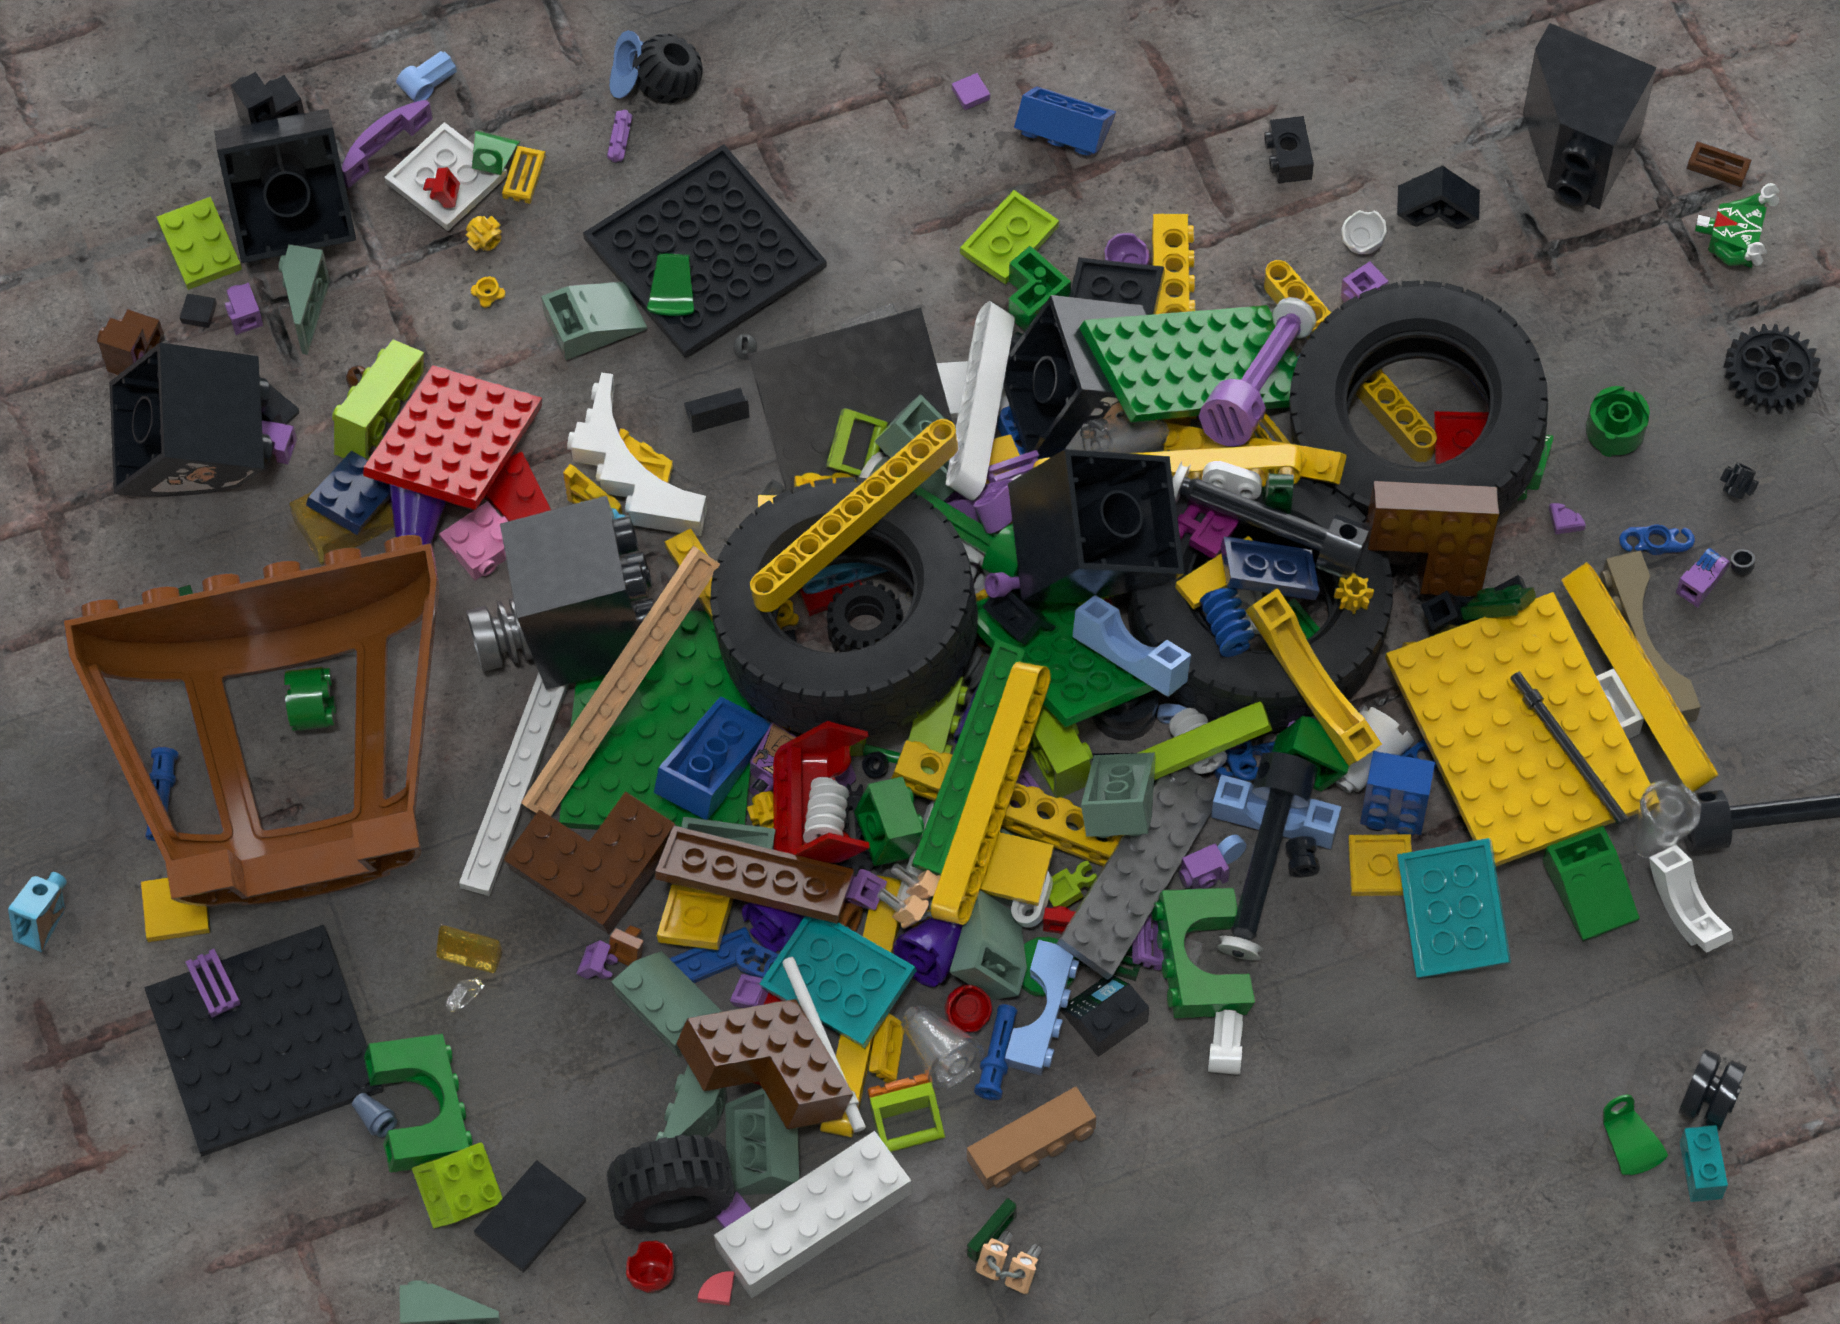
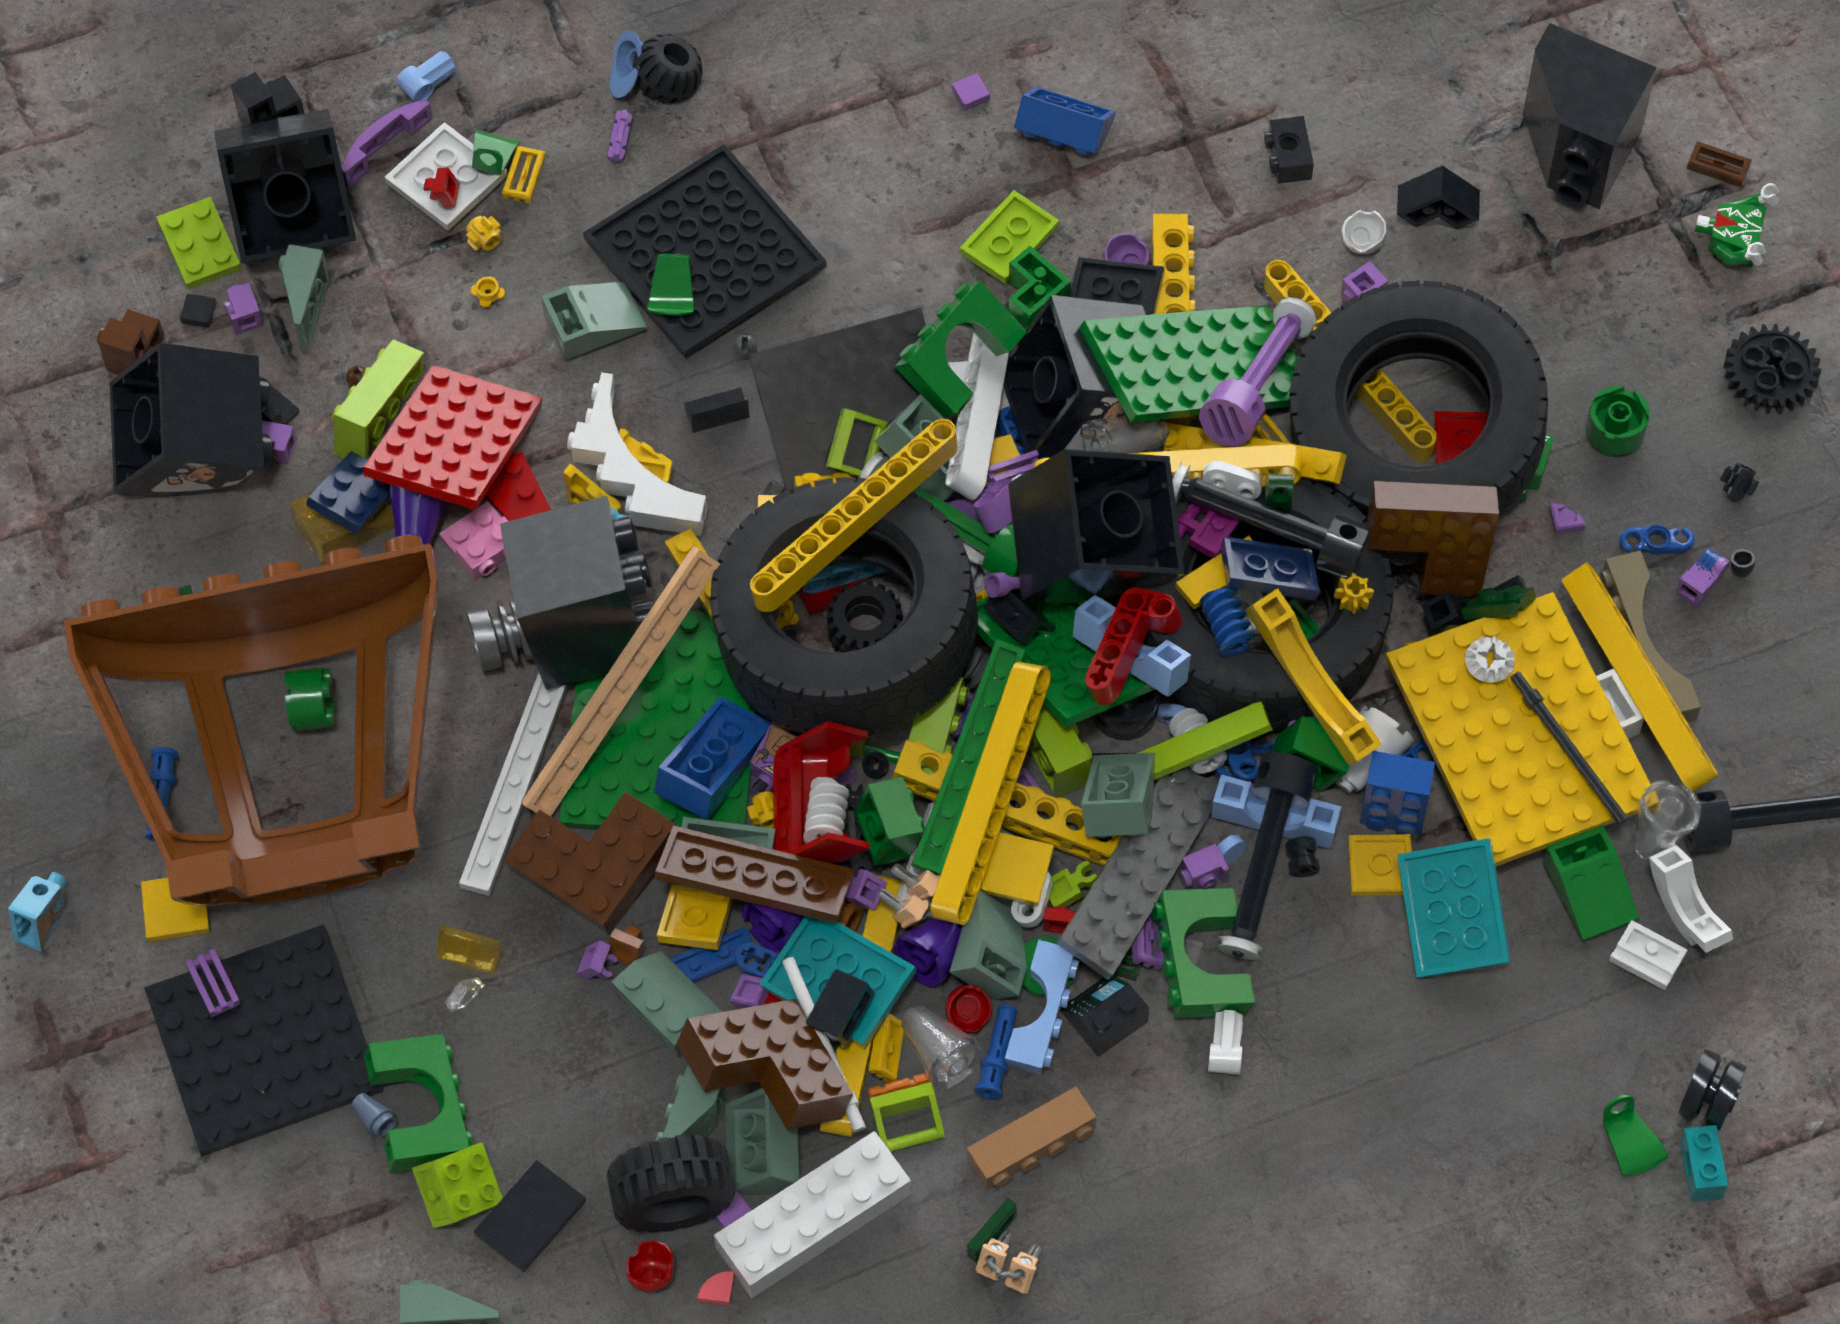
(841, 1007): none -> black panel
(925, 361): none -> green arch
(1107, 677): none -> red beam
(1498, 669): none -> white gear
(1648, 955): none -> white plate

